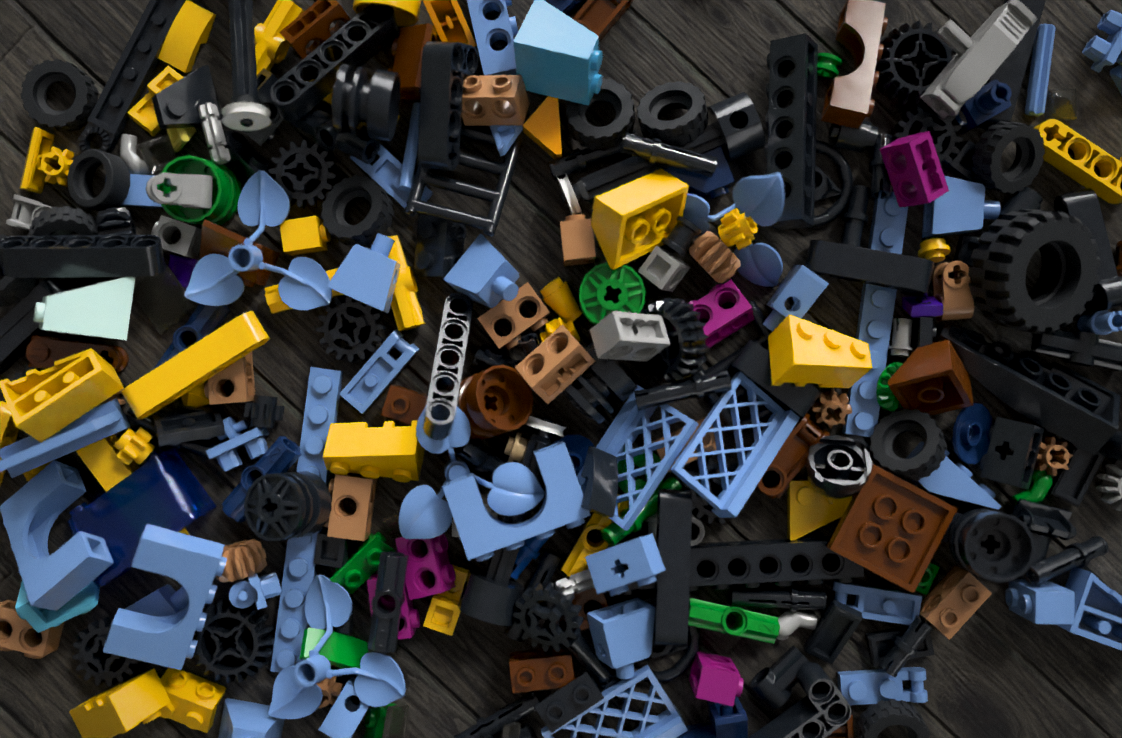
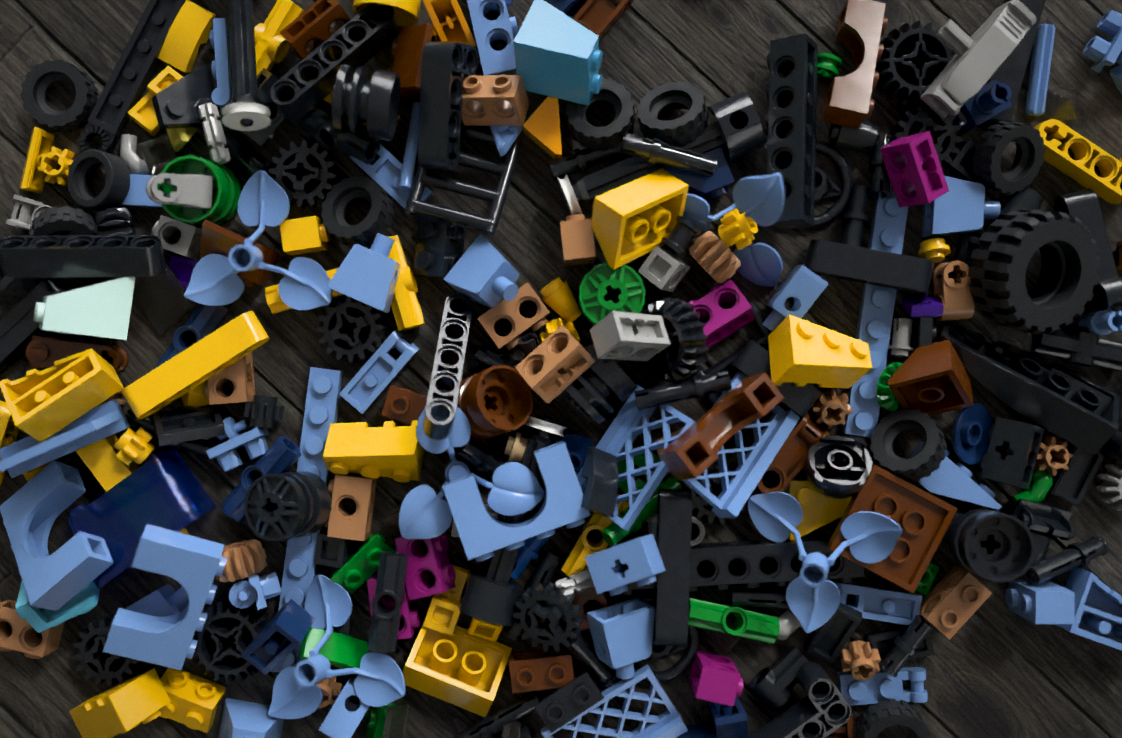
(221, 65): none -> medium blue plate
(278, 637): none -> dark blue slope
(457, 668): none -> yellow slope
(484, 629): none -> yellow slope
(700, 442): none -> reddish brown arch
(811, 595): none -> medium blue plant
(860, 660): none -> medium nougat gear

